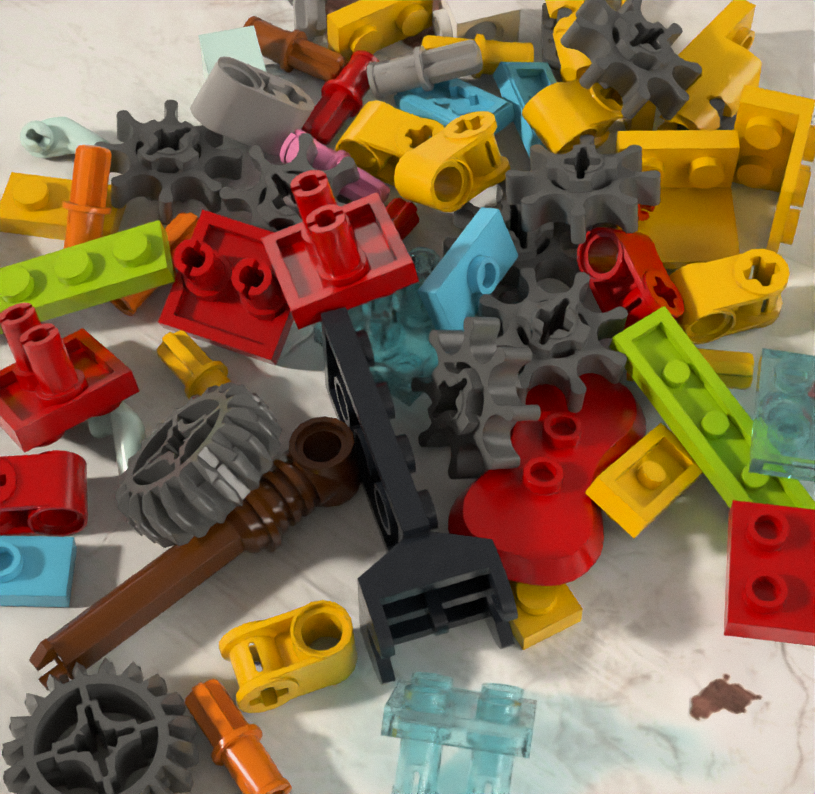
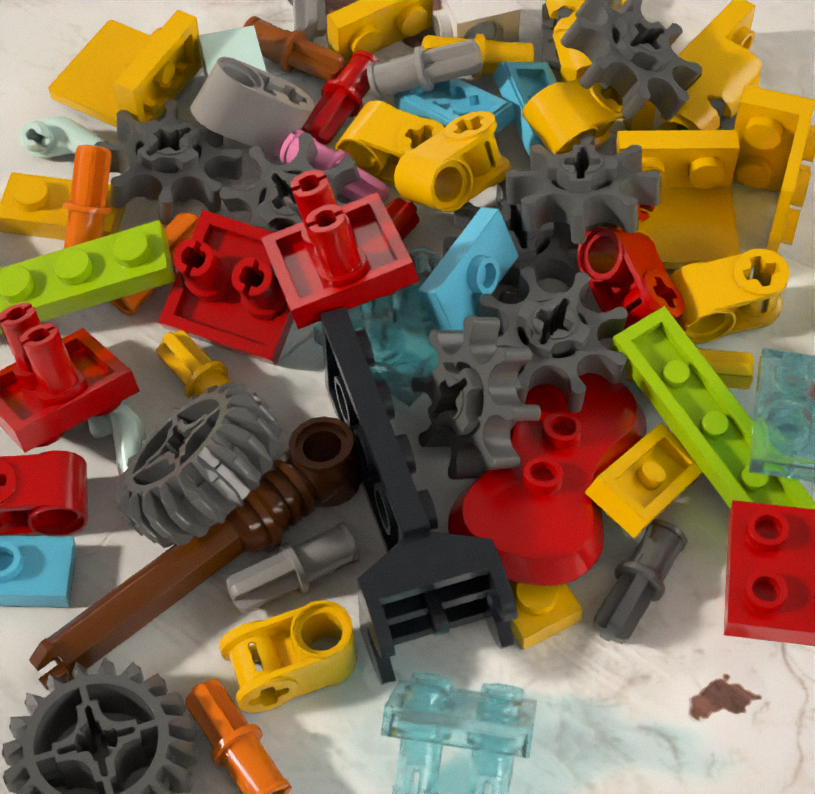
(131, 70): none -> yellow bracket
(293, 568): none -> light grey axle
(639, 581): none -> dark grey axle

